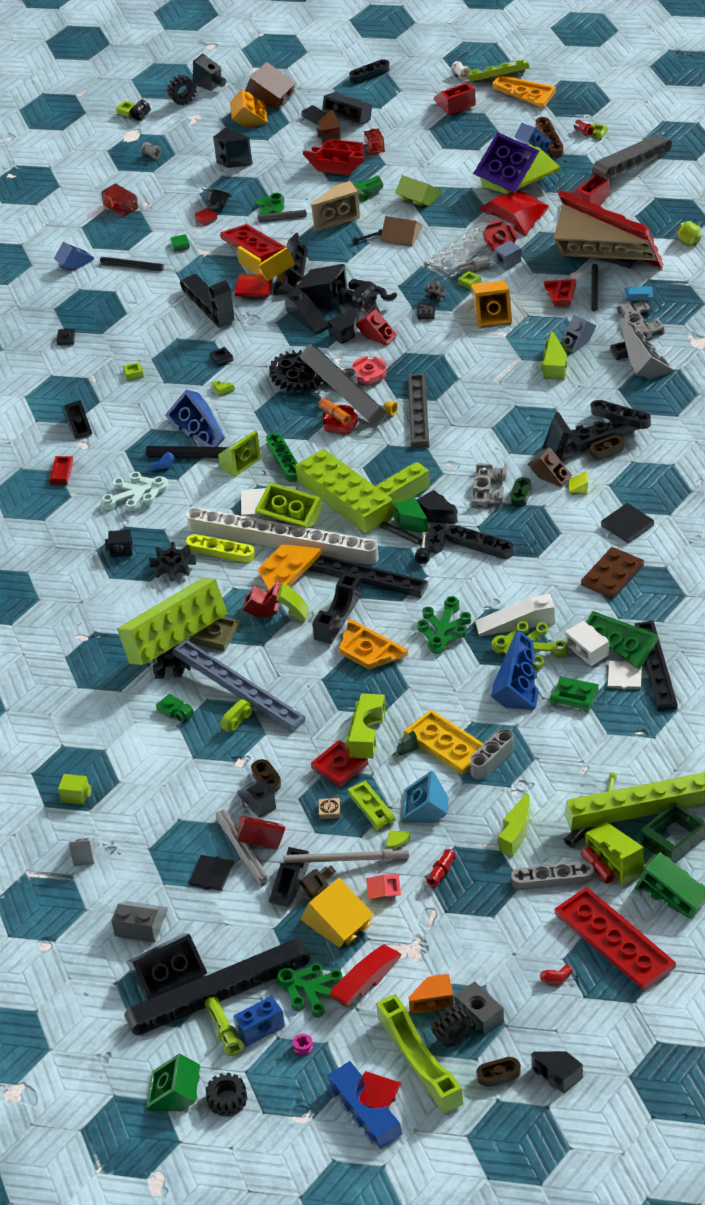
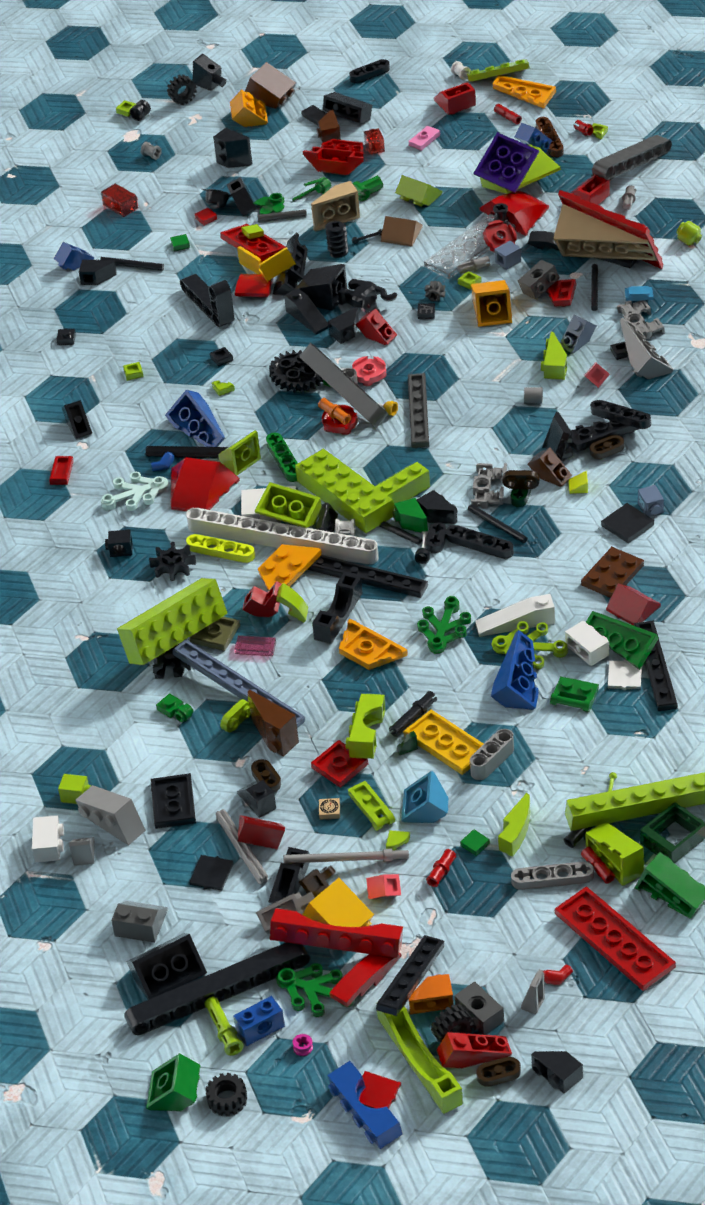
(47, 838): none -> white brick
(96, 271): none -> black slope
(112, 813): none -> light grey wedge
(173, 801): none -> black tile
(199, 483): none -> red wedge
(241, 196): none -> black slope
(252, 231): none -> lime tile
(255, 645): none -> clear pink tile
(273, 723): none -> reddish brown slope
(293, 902): none -> light grey hinge
(322, 186): none -> green plant
(327, 518): none -> black plate
(336, 239): none -> black piece
(345, 527): none -> white bush
(374, 940): none -> red arch
(410, 975): none -> black tile
(418, 708): none -> black pin
(424, 138): none -> bright pink plate
(467, 1050): none -> red slope
(475, 842): none -> green tile
(497, 523): none -> black bar
(501, 212): none -> black bush
(506, 113): none -> red piece
(521, 479): none -> dark brown plate
(533, 395): none -> light grey beam
(535, 994): none -> light grey slope
(538, 279): none -> dark grey brick
(541, 238): none -> black slope
(596, 374): none -> coral panel
(629, 197): none -> light grey axle
(631, 604): none -> red slope
(650, 500): none -> sand blue brick

